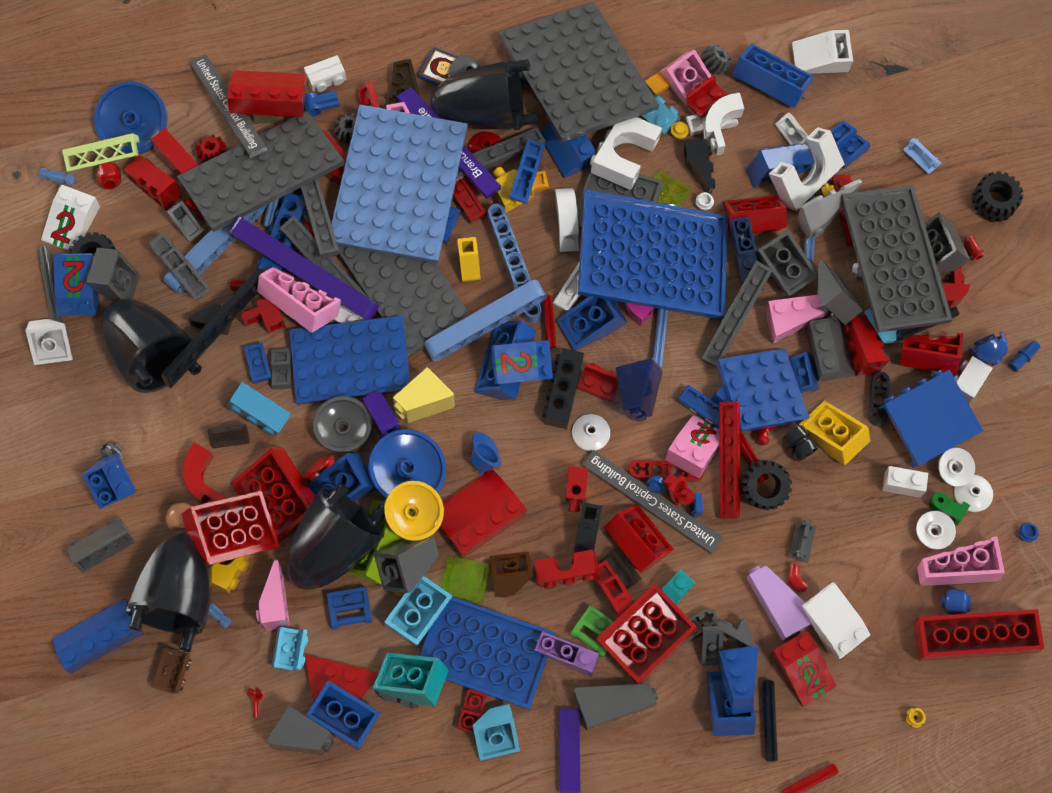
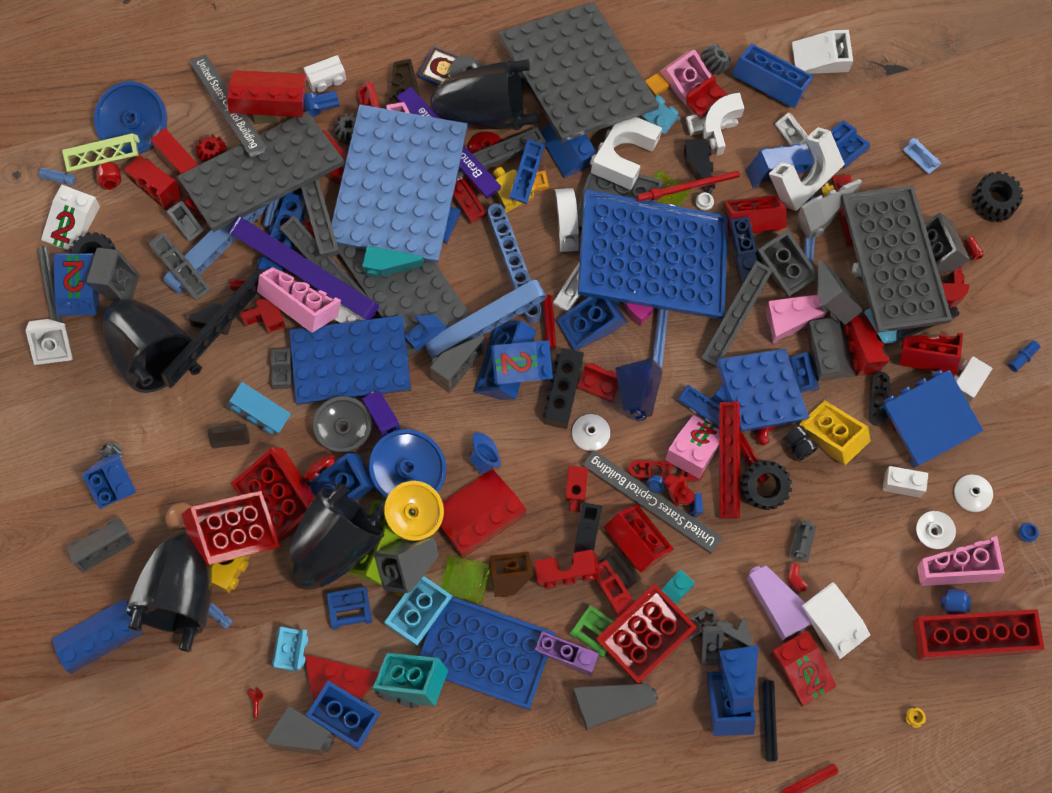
(171, 671): reddish brown bracket -> none
(193, 472): red arch -> none
(257, 363): blue plate -> none
(273, 601): bright pink slope -> none
(387, 262): none -> teal slope
(423, 397): light yellow slope -> none
(428, 328): none -> blue slope
(455, 363): none -> dark grey slope
(468, 259): yellow slope -> none
(472, 710): red slope -> none
(496, 733): medium azure slope -> none
(569, 751): dark purple tile -> none
(656, 193): none -> red bar
(679, 130): yellow plate -> none
(942, 503): green leg -> none
(964, 467): white dish -> none
(990, 349): blue cylinder -> none

